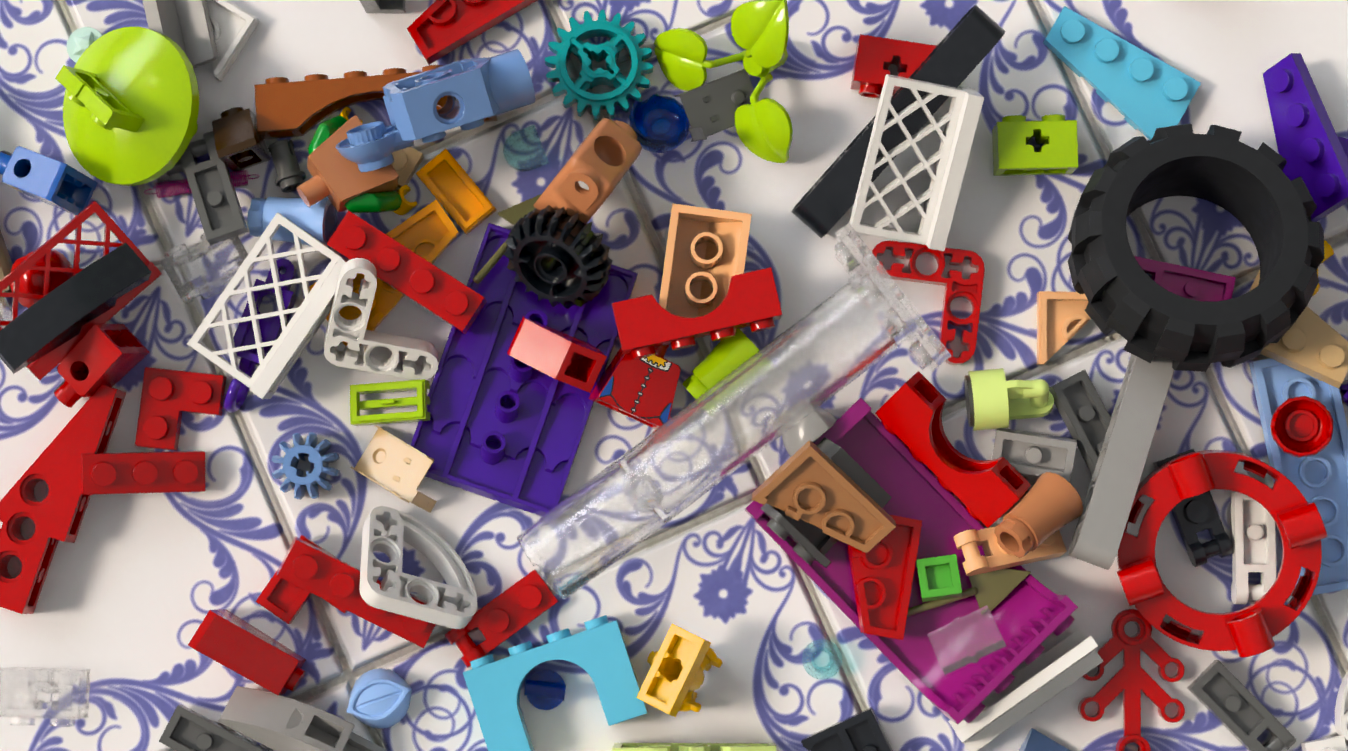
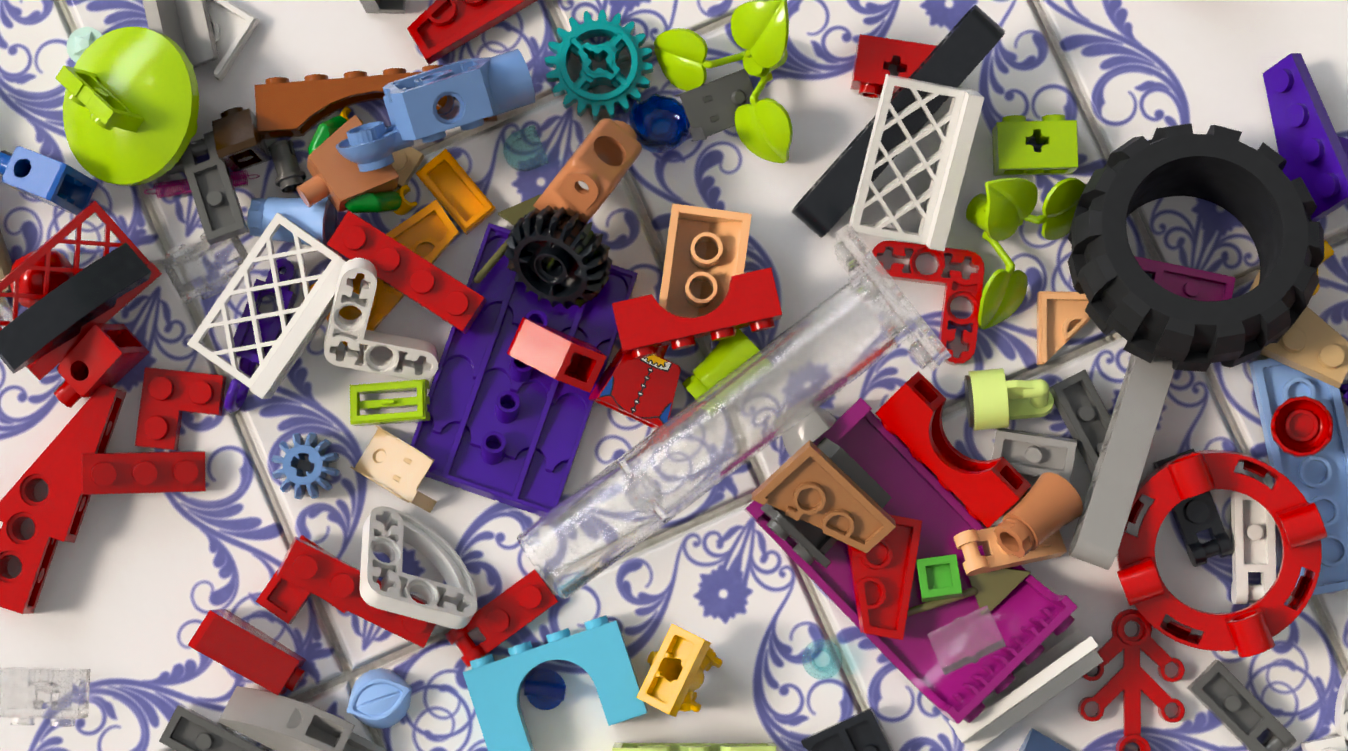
(999, 215): none -> lime plant
(1130, 79): medium azure wing -> none

